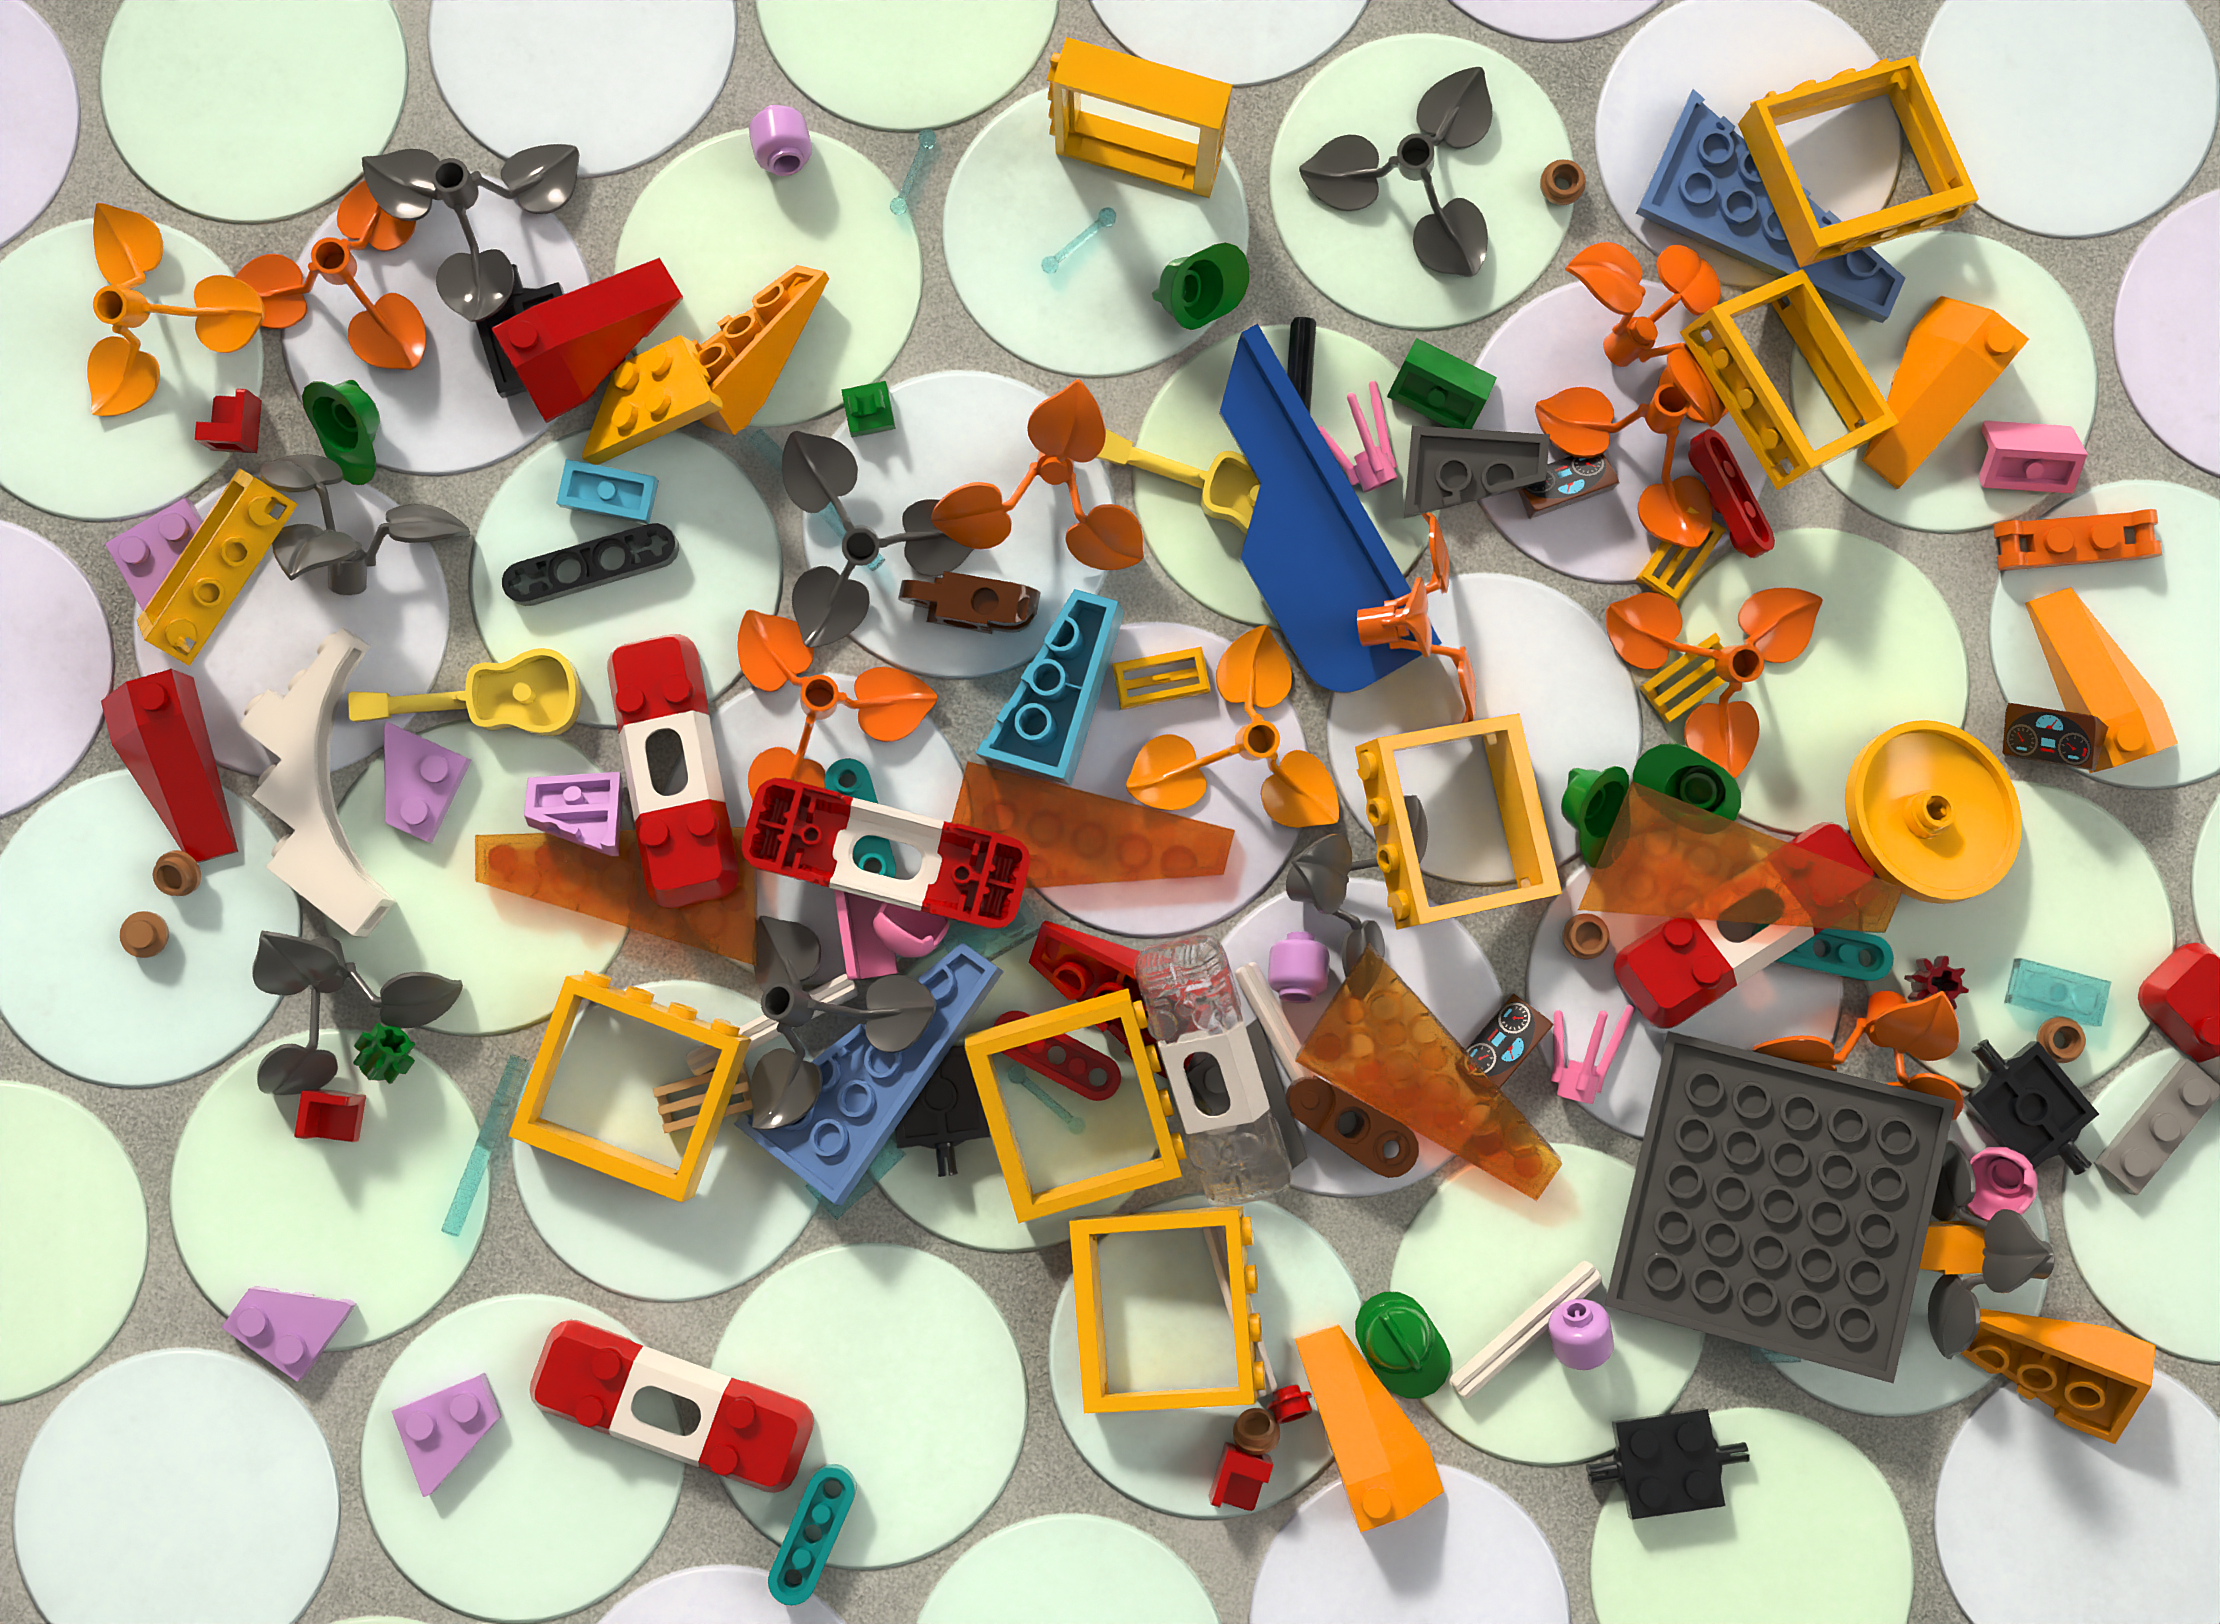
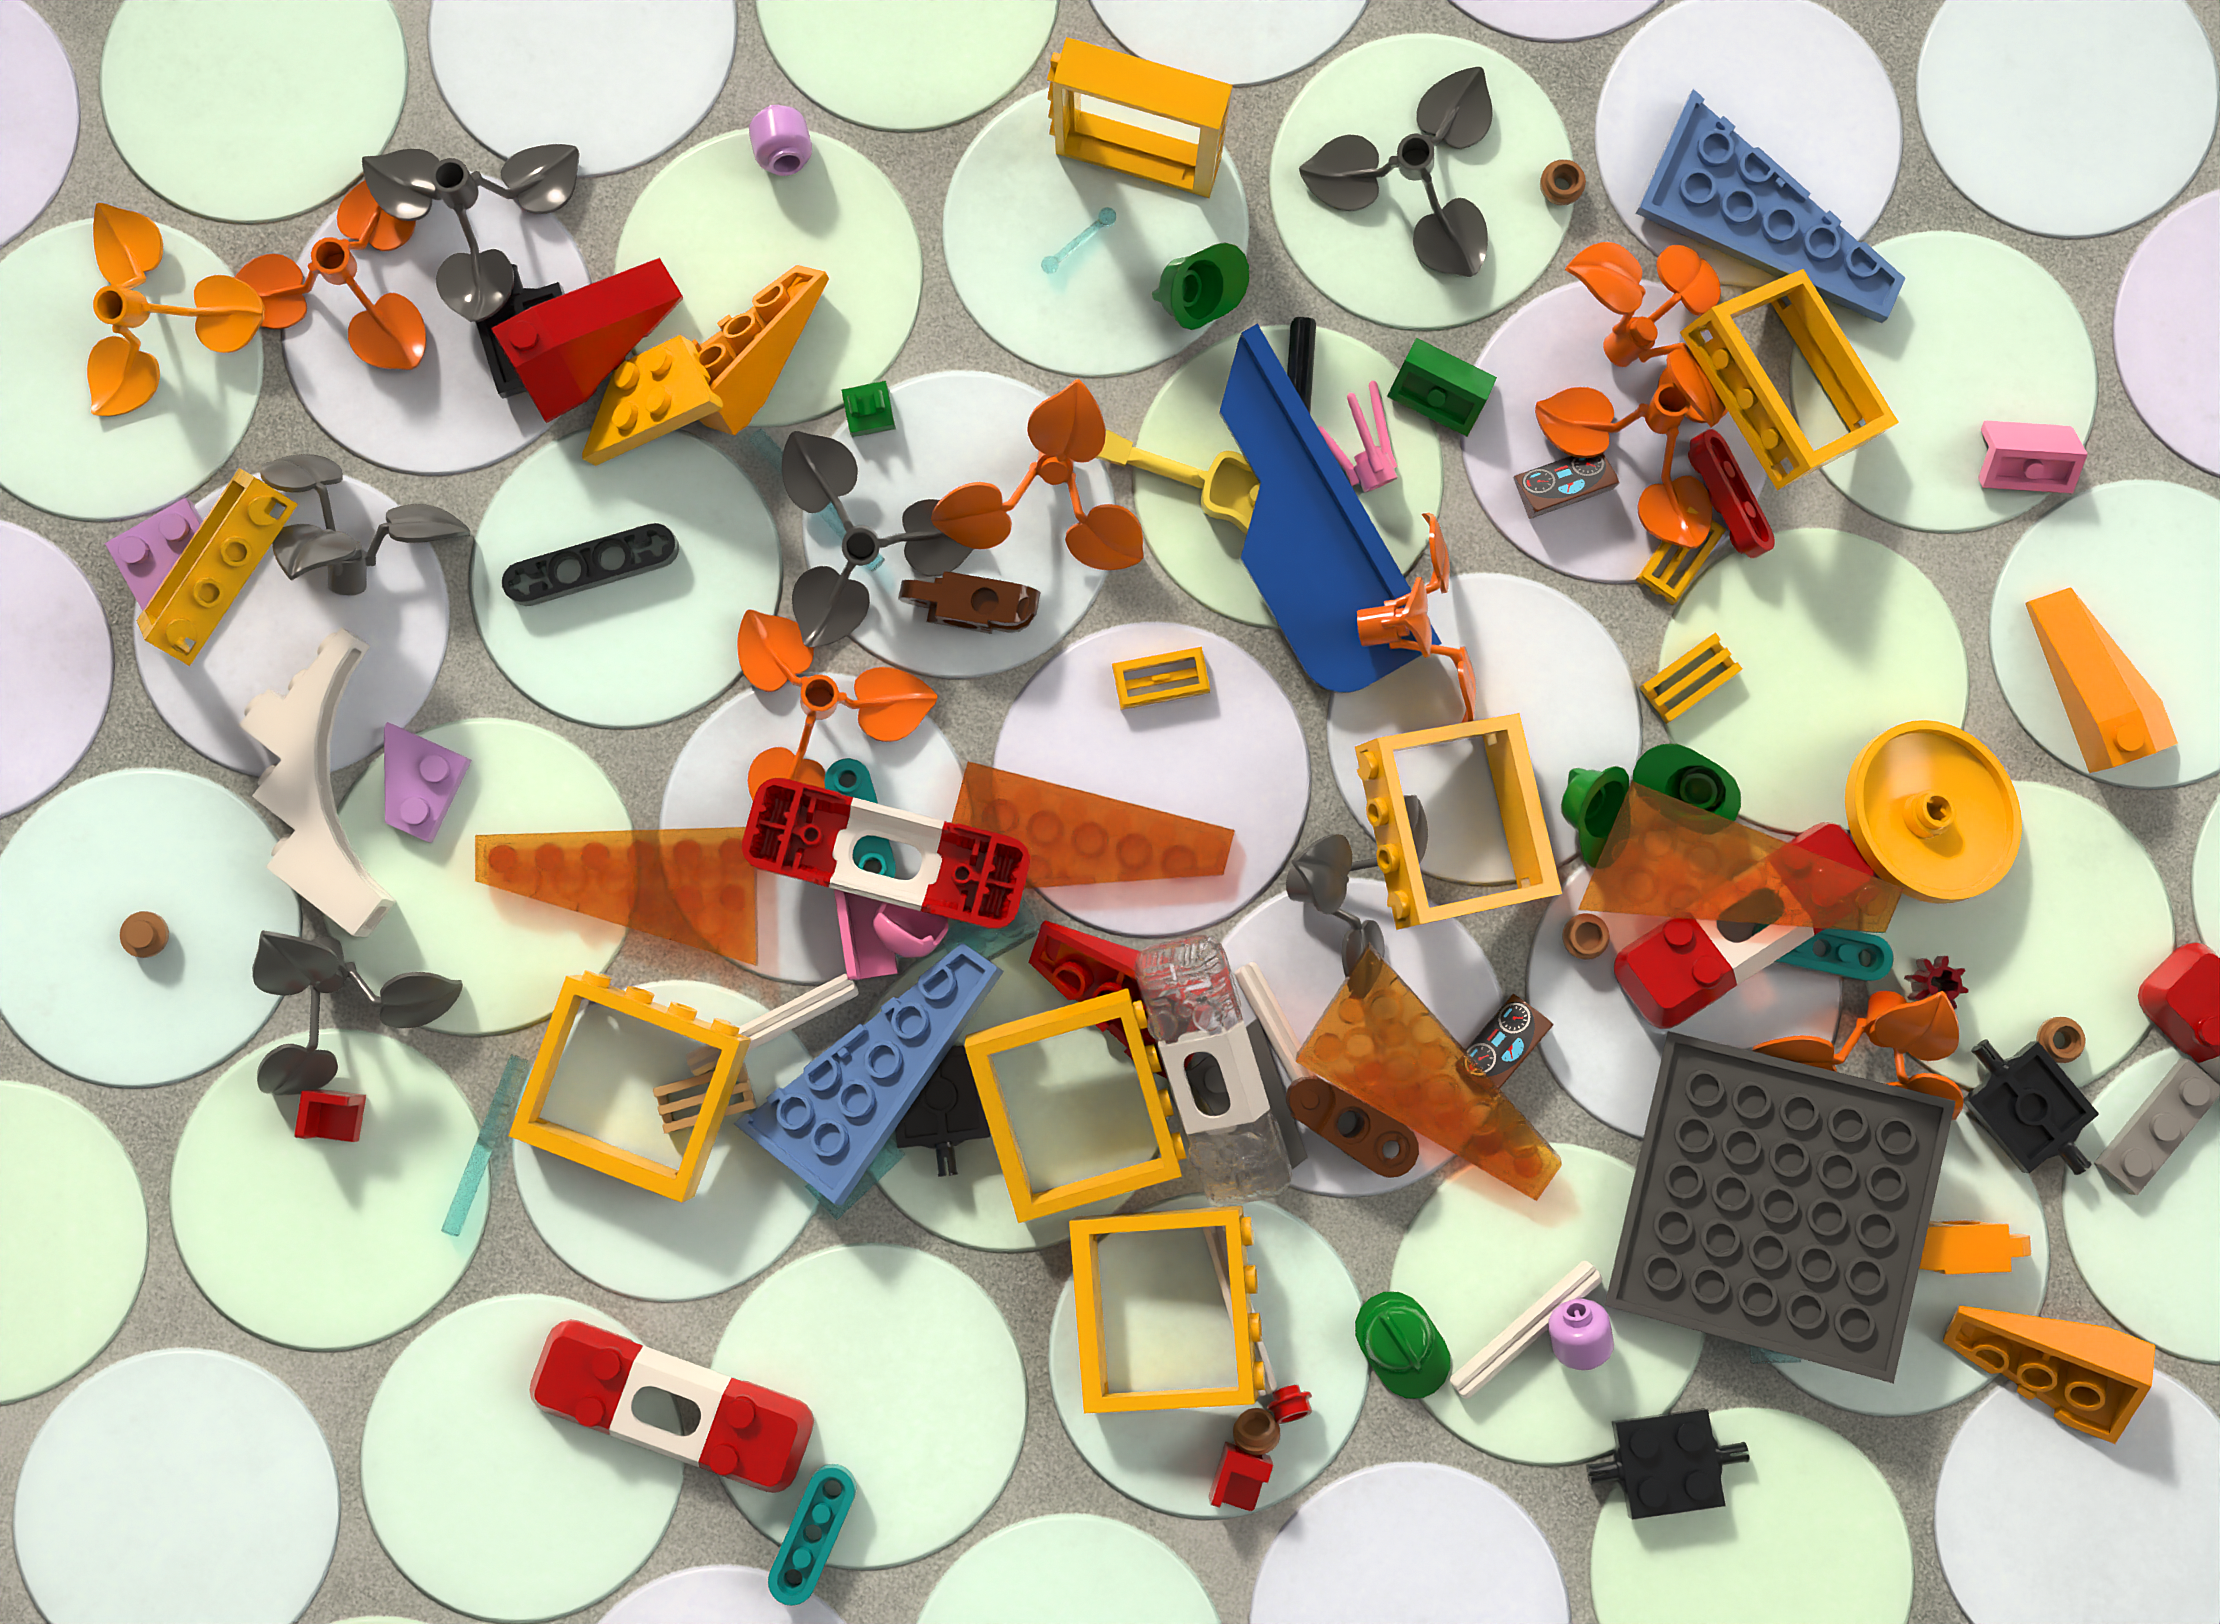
(167, 749): red wedge -> none
(176, 873): medium nougat plate -> none
(232, 424): red panel -> none
(287, 1326): lavender wing -> none
(345, 426): green piece -> none
(384, 1053): green gear -> none
(444, 1428): lavender wing -> none
(529, 692): light yellow piece -> none
(578, 808): lavender wing -> none
(607, 491): medium azure plate -> none
(688, 835): red piece -> none
(783, 1083): dark grey plant -> none
(927, 141): clear light blue hinge -> none
(1017, 1074): clear light blue hinge -> none
(1055, 702): medium azure wedge -> none
(1076, 1067): red plate -> none
(1252, 673): light orange plant -> none
(1298, 968): lavender head -> none
(1373, 1442): light orange wedge -> none
(1470, 465): dark grey wing -> none
(1584, 1079): bright pink plant -> none
(1777, 625): orange plant -> none
(1926, 133): yellow window -> none
(1943, 372): light orange wedge -> none
(2002, 1182): bright pink hair -> none
(2010, 1260): dark grey plant -> none
(2053, 736): slope -> none
(2057, 992): clear light blue plate -> none
(2077, 540): orange plate -> none

